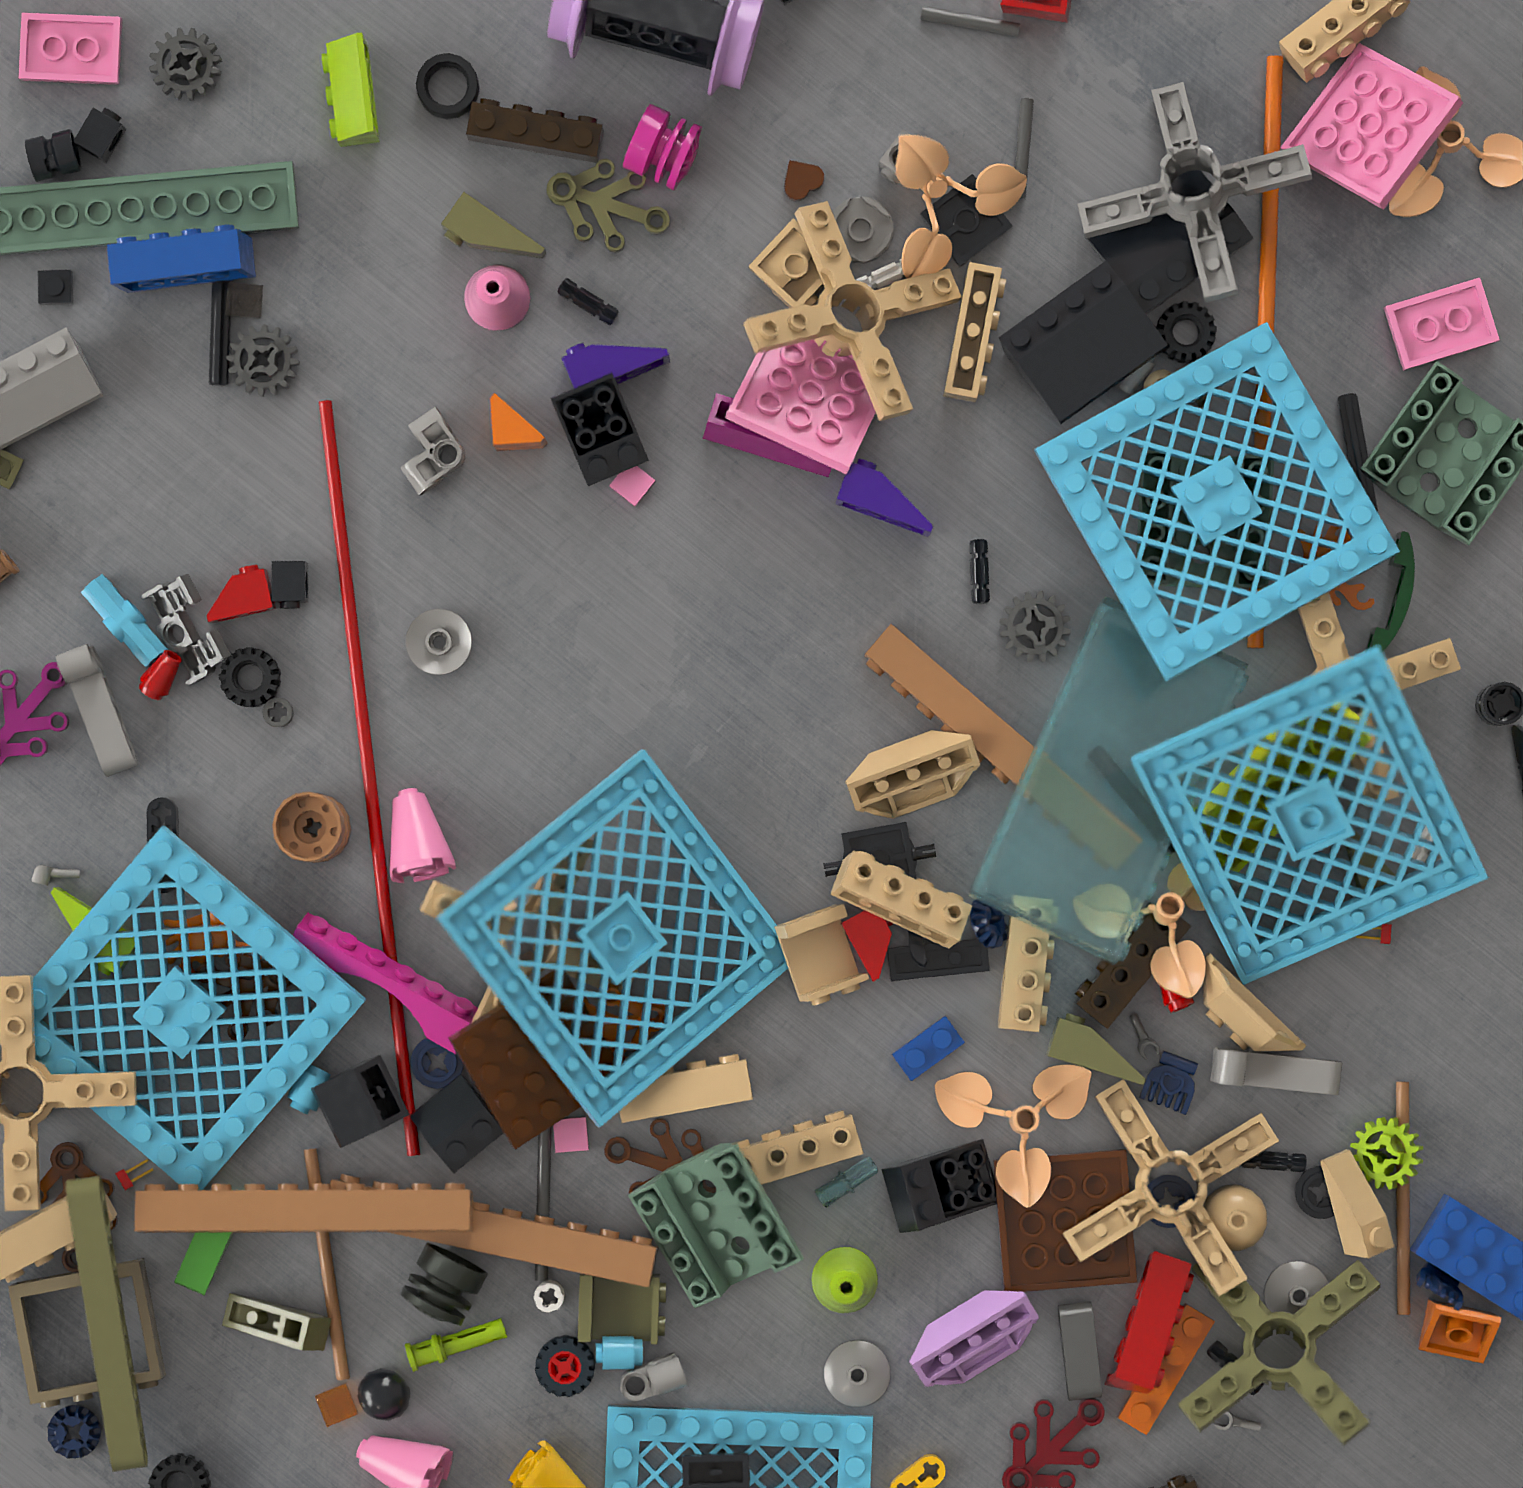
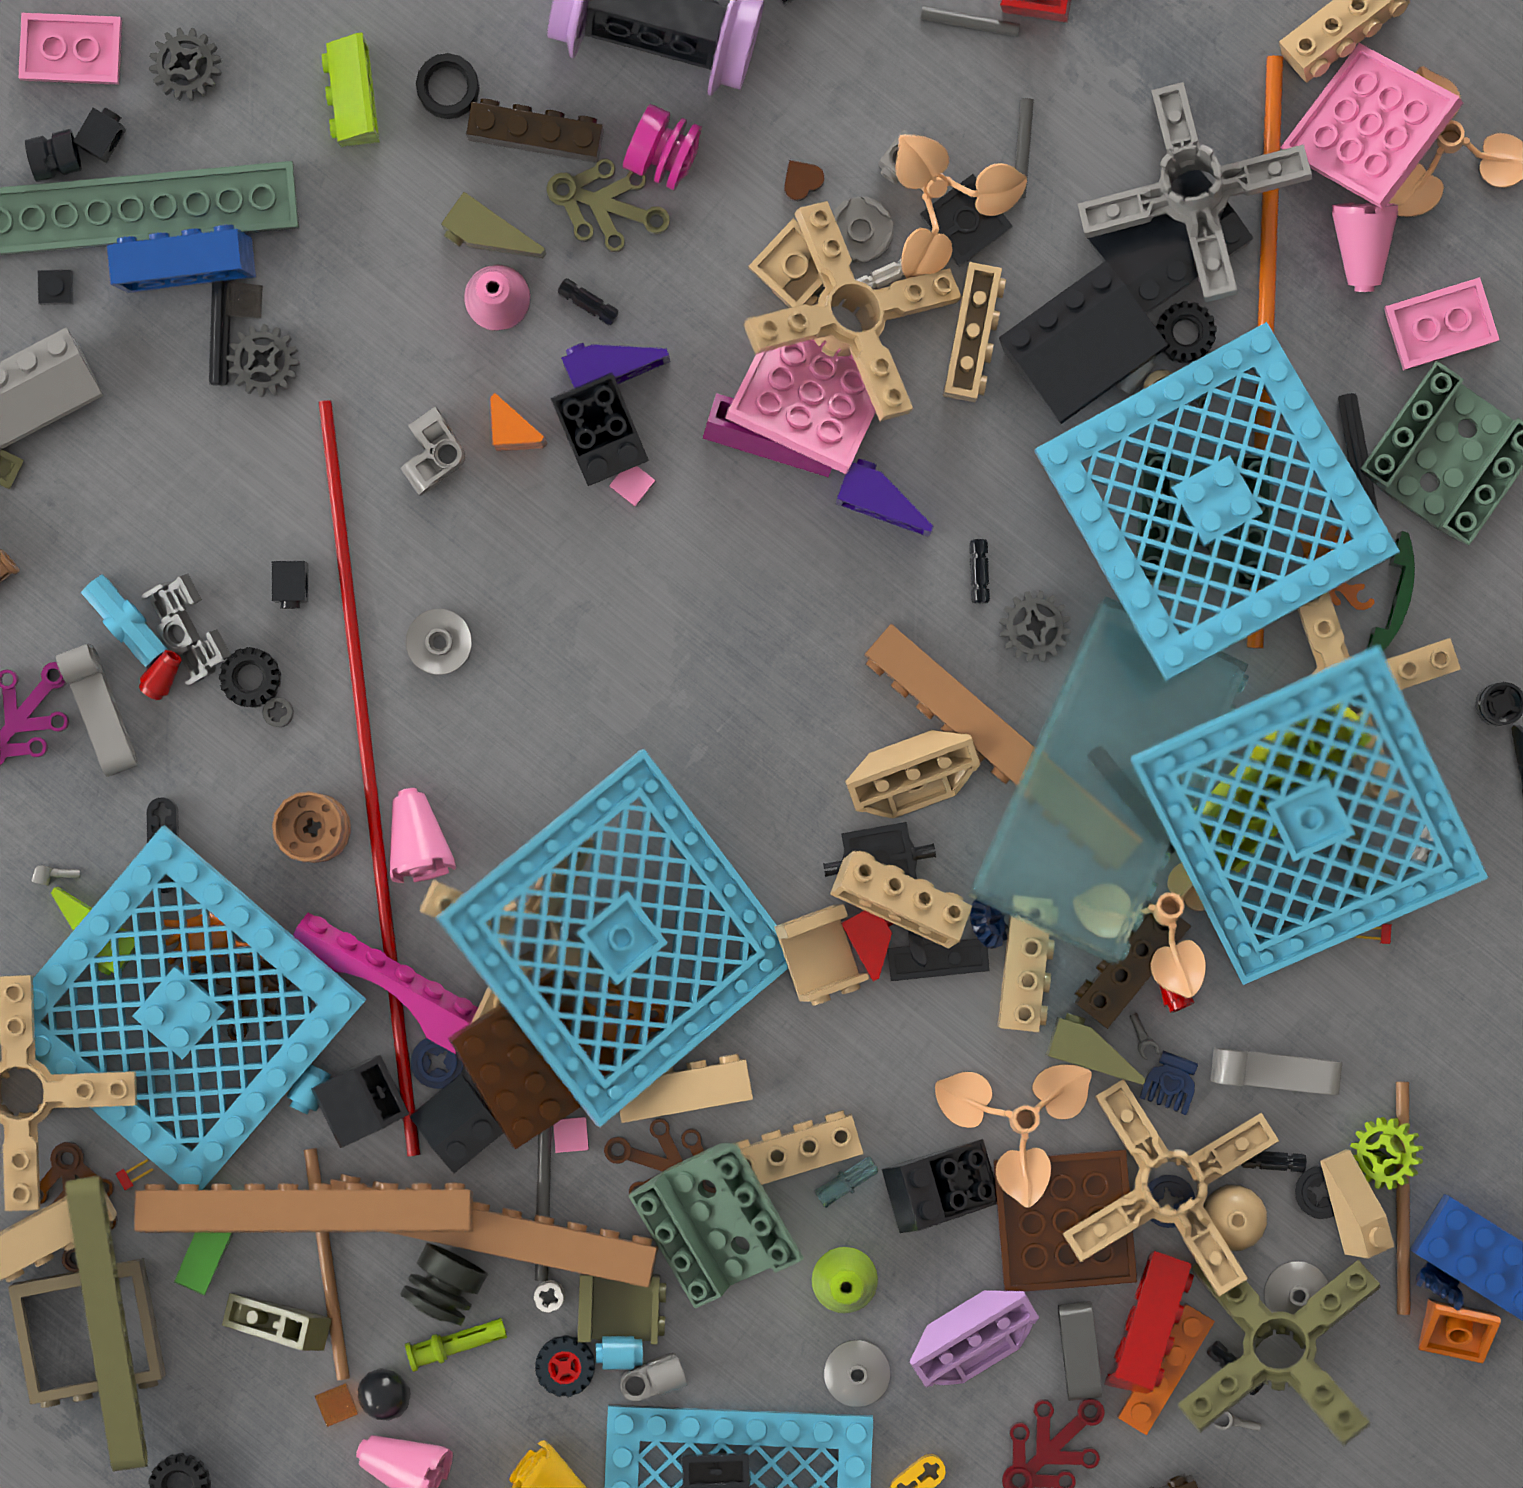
(89, 1432): dark blue gear -> none
(243, 595): red slope -> none
(928, 1048): blue plate -> none
(1243, 1013): tan wedge -> none
(1364, 241): none -> bright pink cone

